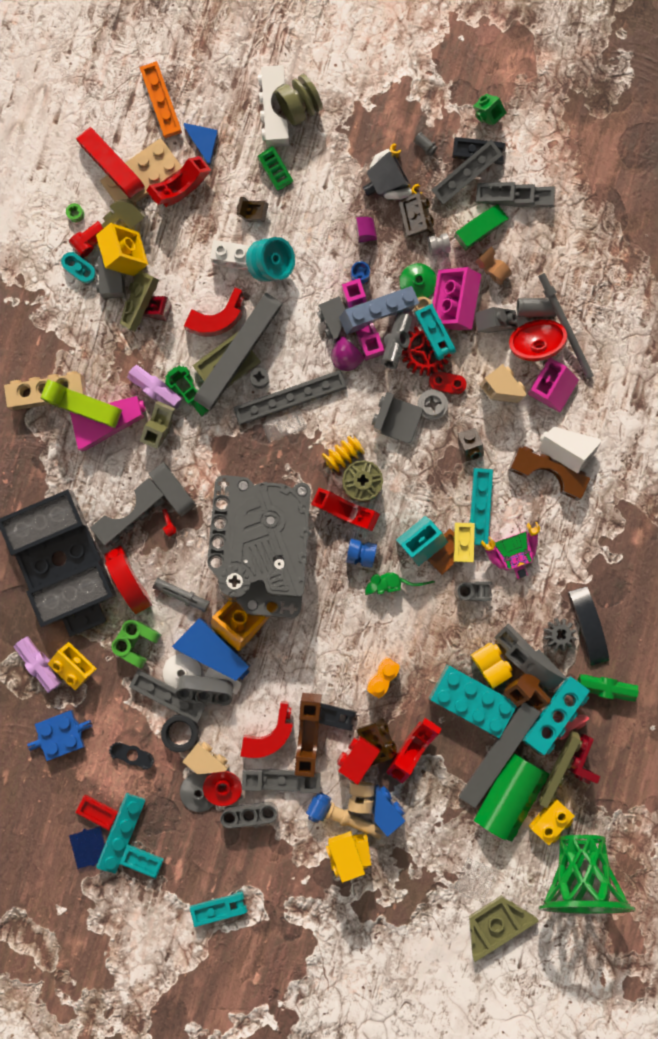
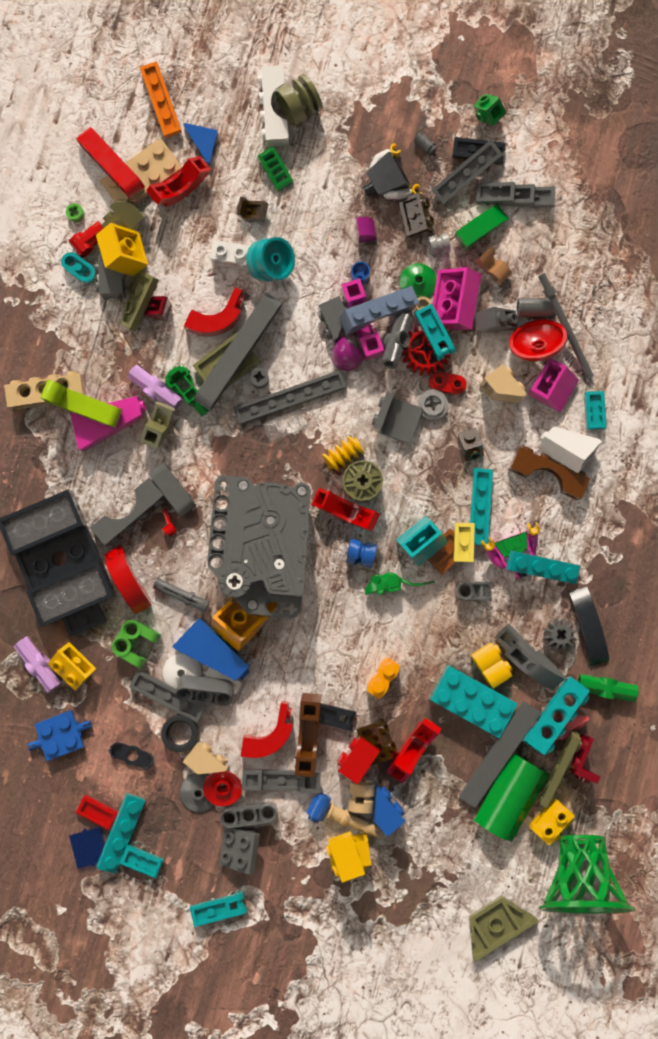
(240, 849): none -> dark grey plate
(527, 690): reddish brown brick -> none
(543, 567): none -> teal plate
(595, 410): none -> teal plate

